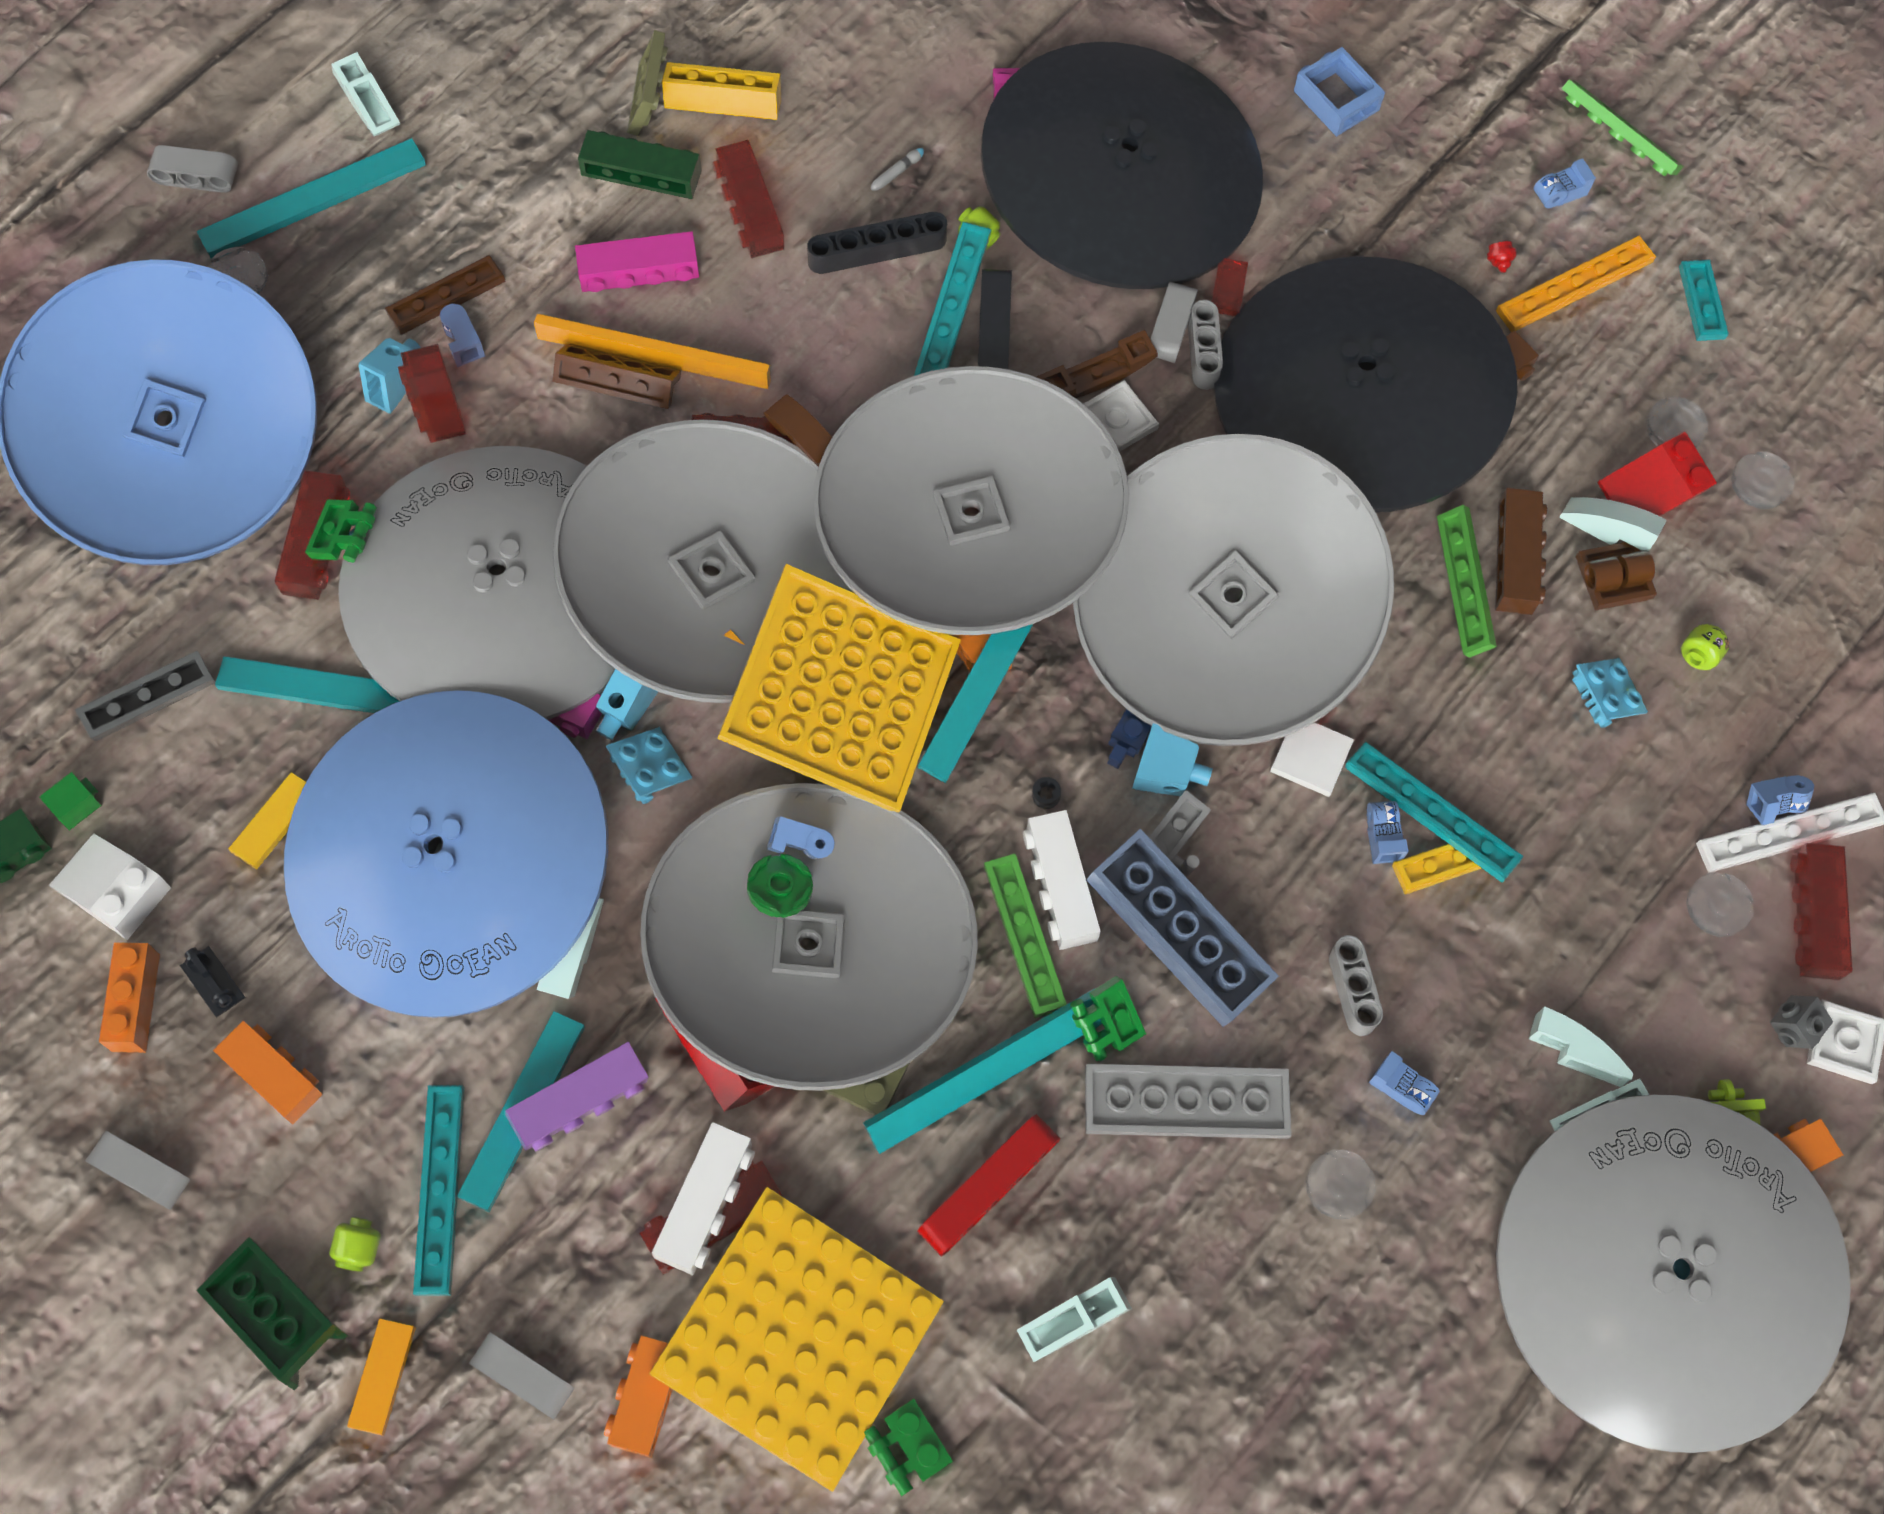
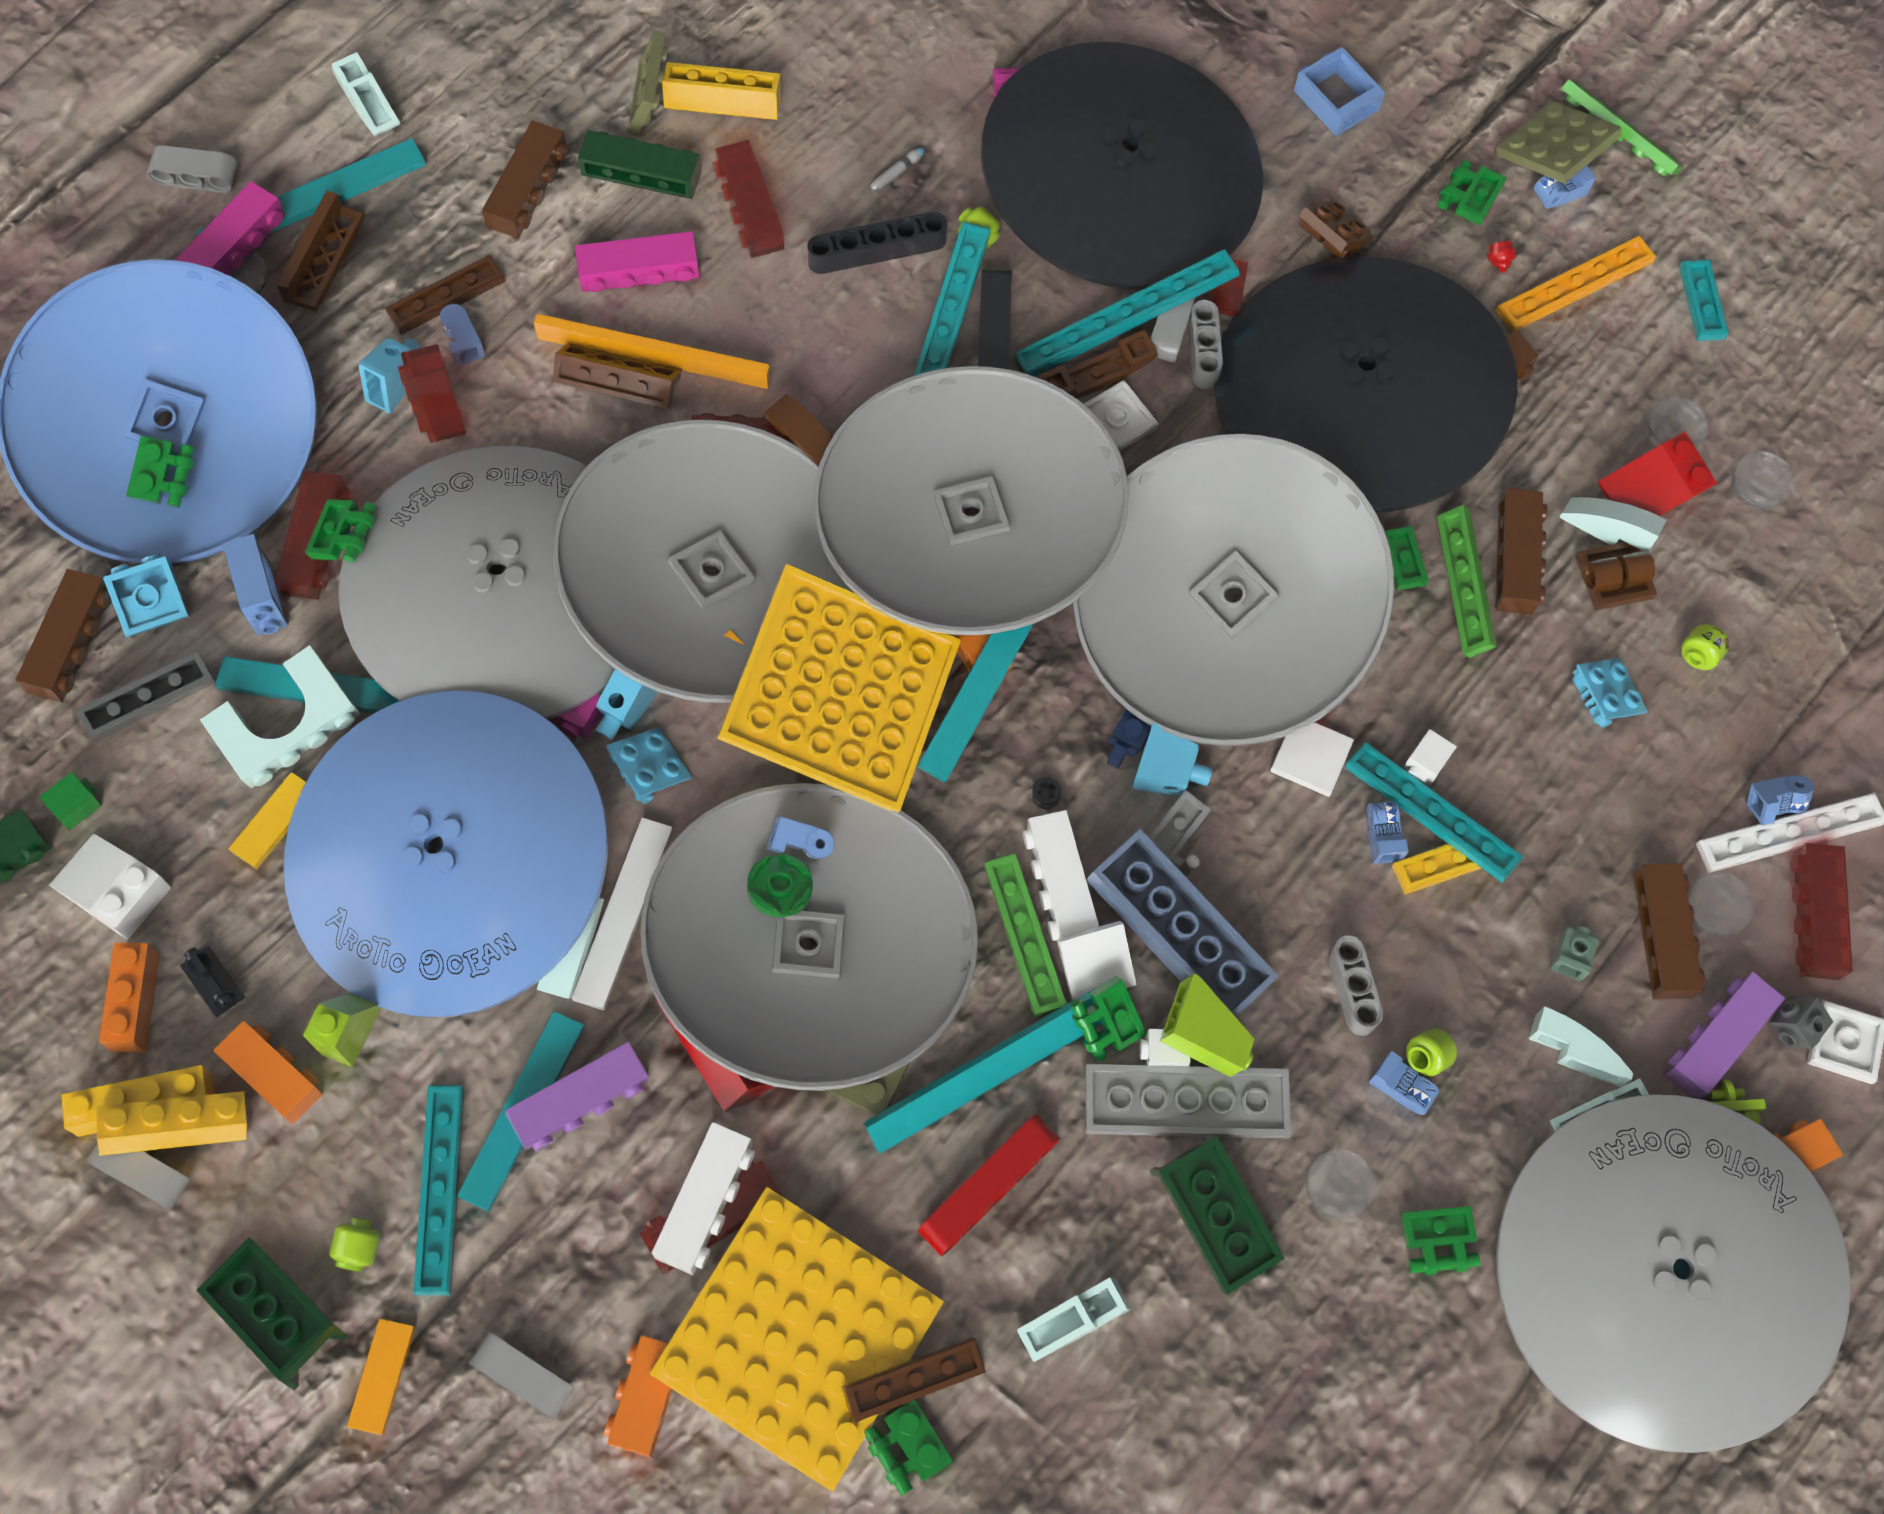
(64, 636): none -> reddish brown brick
(80, 1105): none -> yellow brick
(146, 595): none -> medium azure plate
(152, 468): none -> green plate
(171, 1123): none -> yellow brick
(236, 230): none -> dark pink brick
(255, 584): none -> medium blue window
(310, 248): none -> reddish brown fence
(325, 712): none -> light aqua arch
(341, 1027): none -> lime slope
(525, 179): none -> reddish brown brick
(622, 915): none -> white tile
(913, 1379): none -> reddish brown tile
(1095, 958): none -> white tile
(1127, 313): none -> teal tile
(1159, 1053): none -> white brick
(1207, 1029): none -> lime slope
(1219, 1214): none -> dark green plate
(1335, 228): none -> reddish brown plate
(1406, 559): none -> green plate
(1429, 757): none -> white brick
(1431, 1052): none -> lime head
(1440, 1228): none -> green plate
(1480, 195): none -> green plate
(1559, 141): none -> olive plate
(1568, 960): none -> sand green brick
(1668, 931): none -> reddish brown brick
(1724, 1035): none -> medium lavender brick

